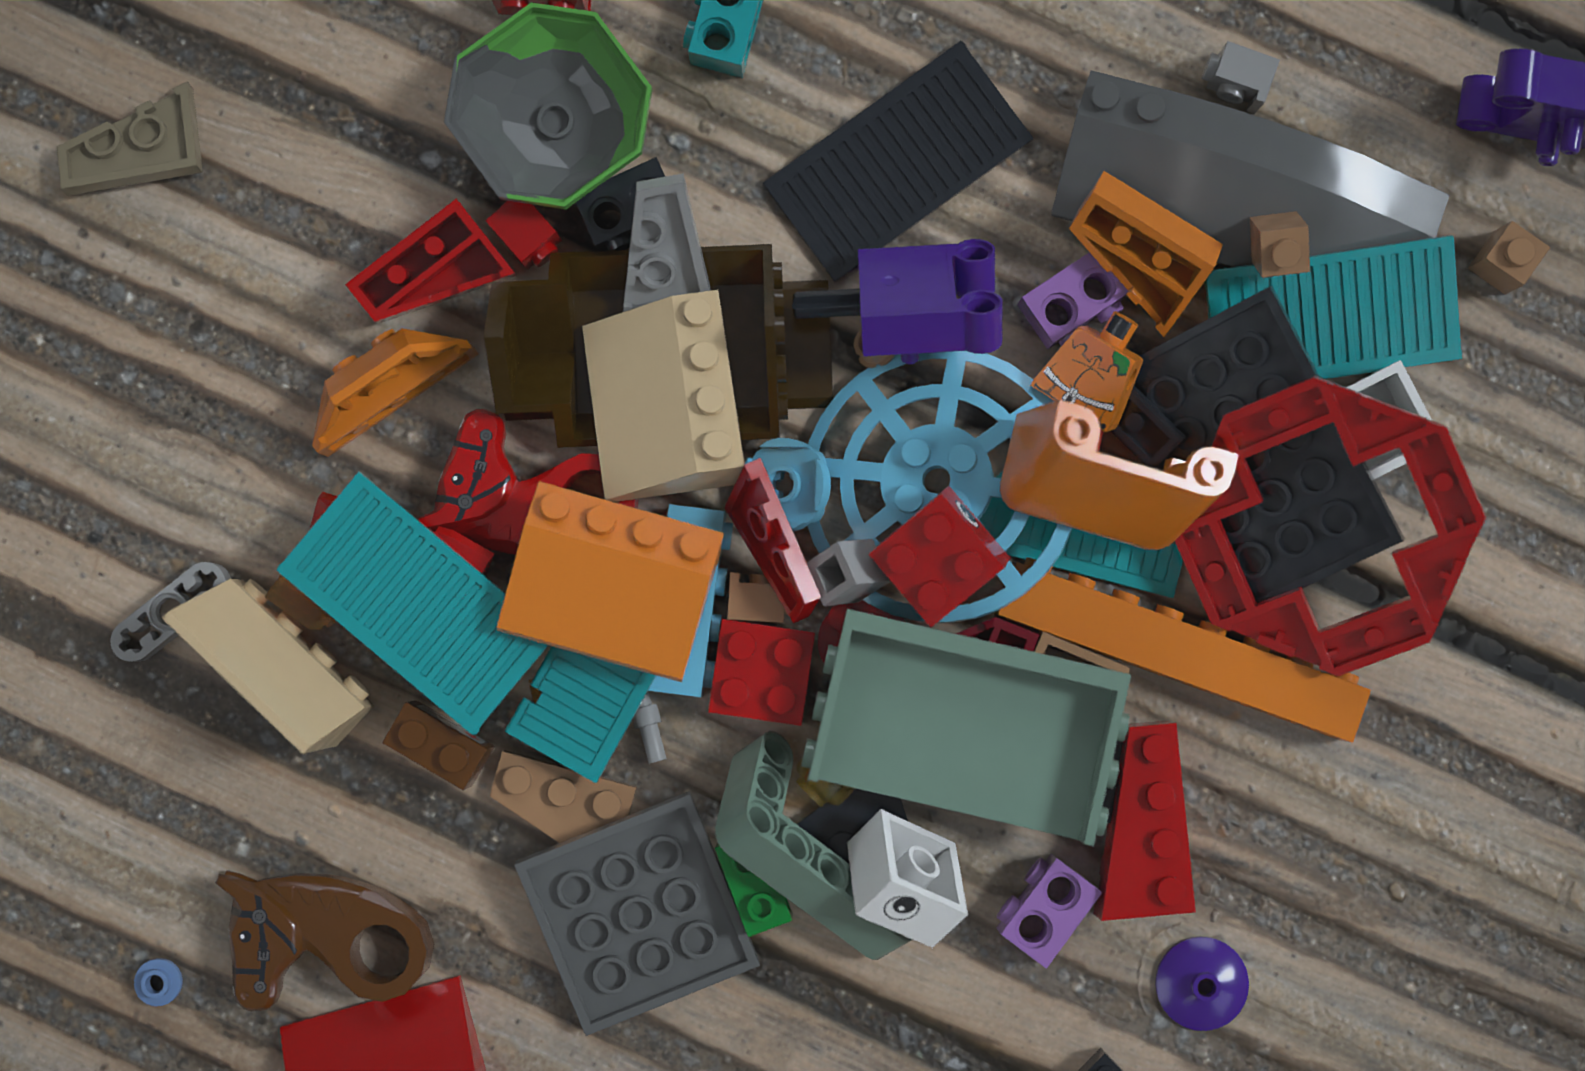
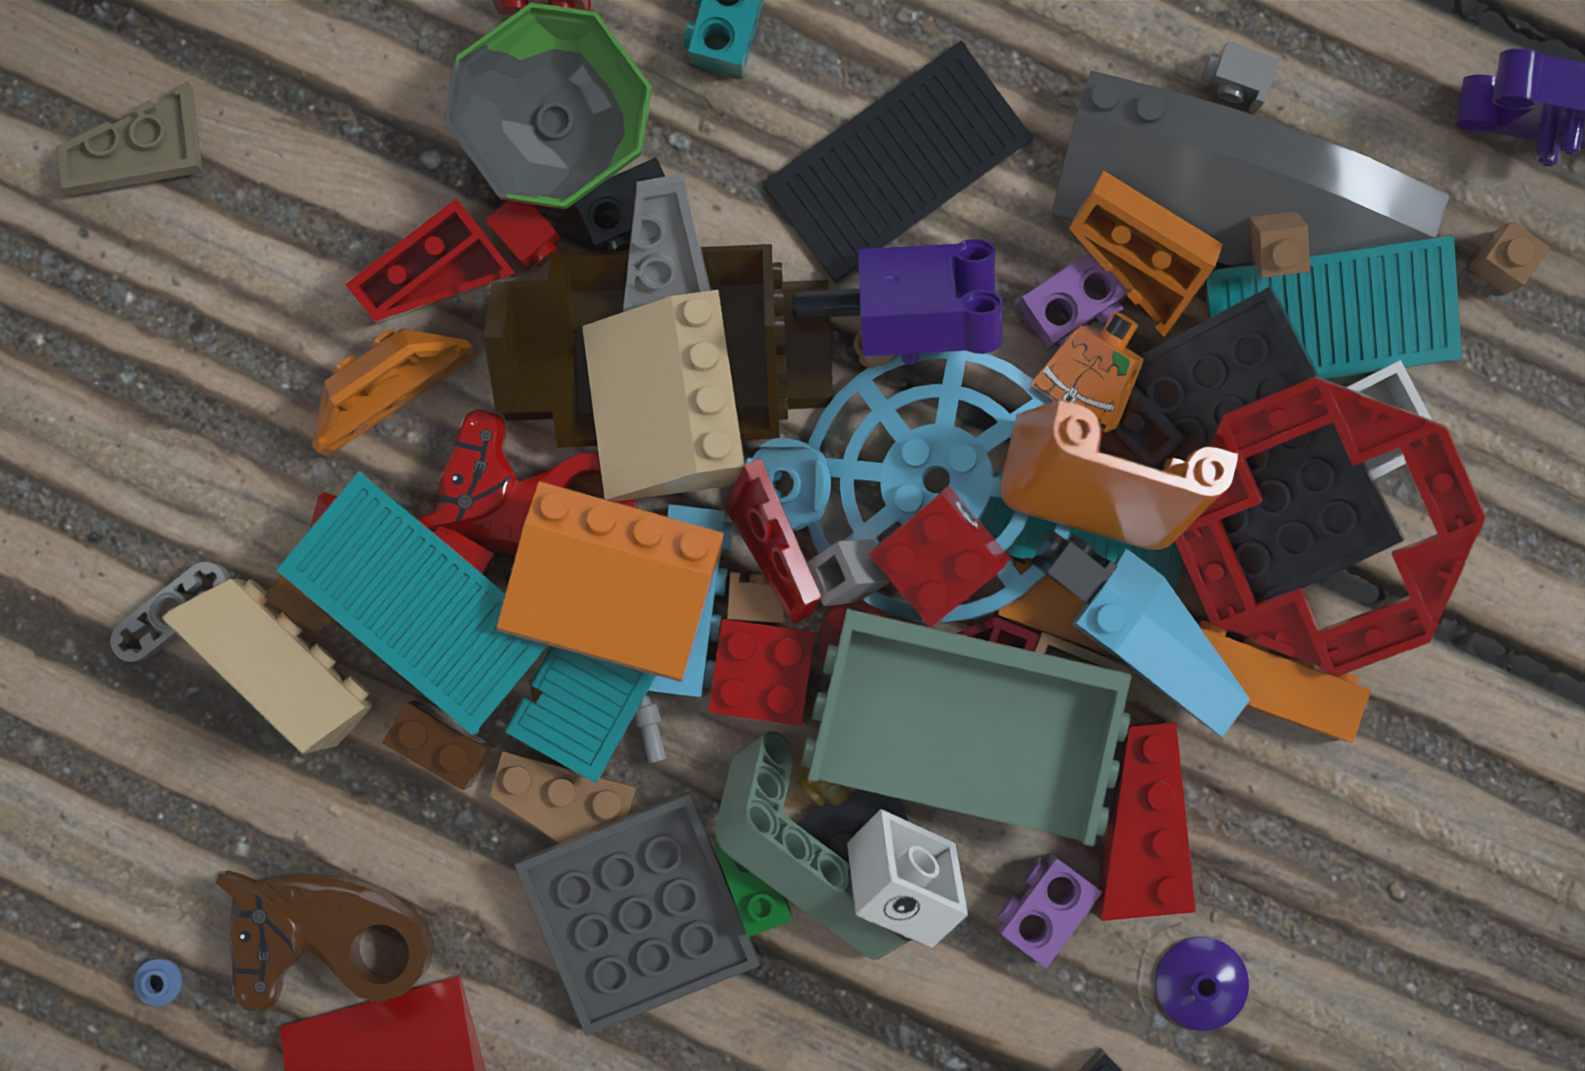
(1073, 565): none -> black brick
(1153, 633): none -> medium azure wedge

